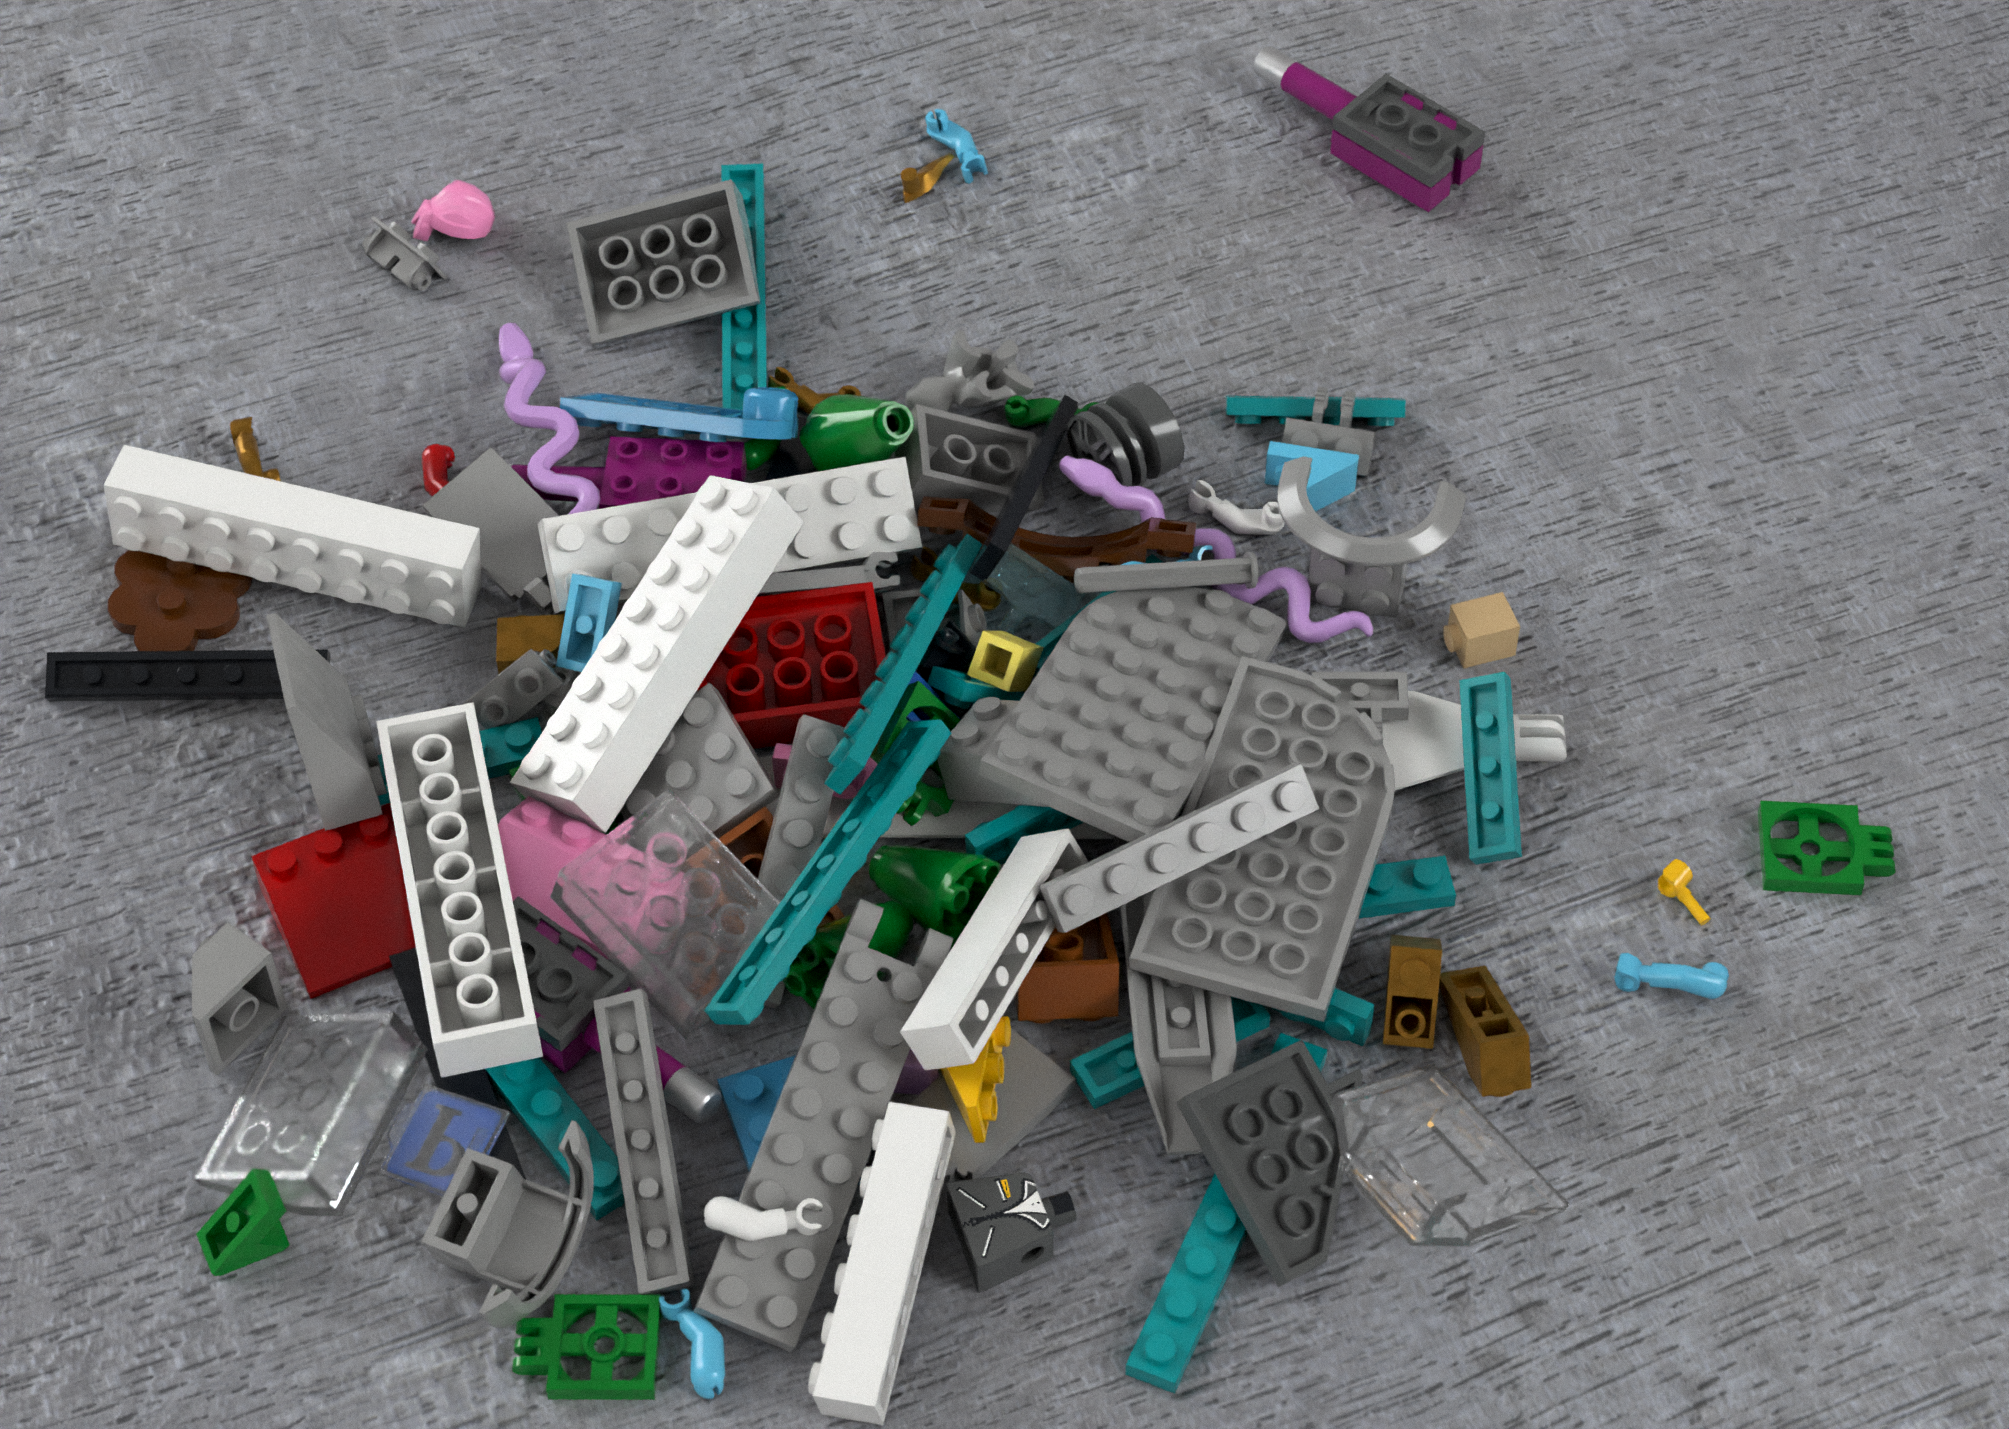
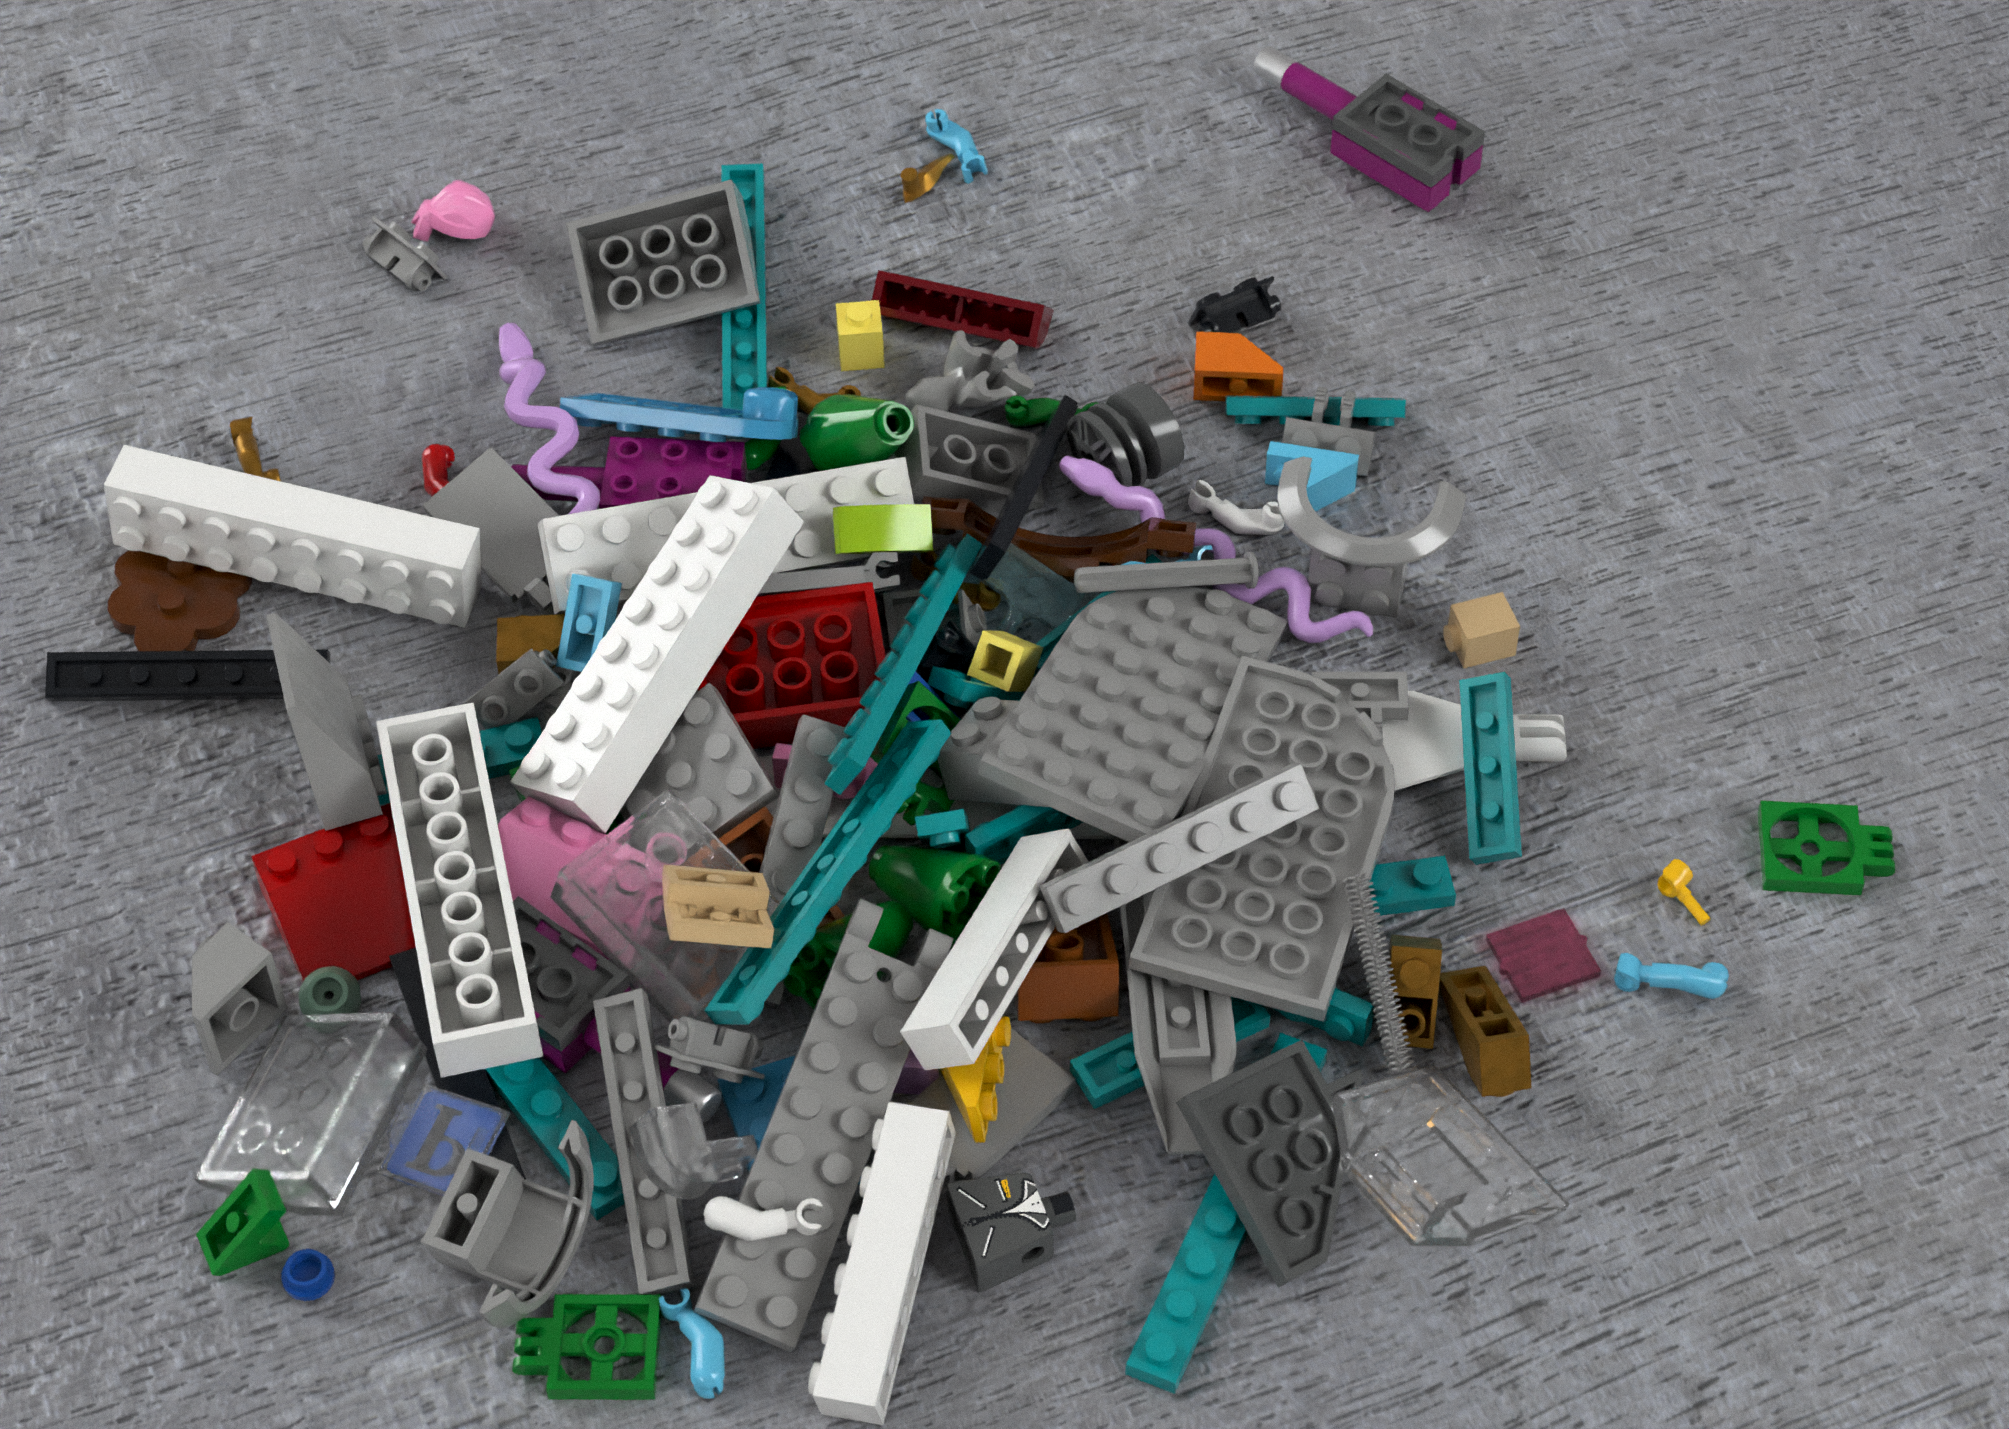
(307, 1275): none -> blue plate
(329, 979): none -> sand green plate
(680, 1158): none -> clear brick
(693, 1047): none -> light grey hinge
(716, 906): none -> tan slope
(860, 335): none -> light yellow brick
(882, 528): none -> lime slope
(943, 829): none -> teal plate
(962, 309): none -> dark red brick
(1233, 367): none -> orange slope
(1248, 298): none -> black hinge
(1377, 974): none -> light grey axle
(1543, 955): none -> clear pink piece

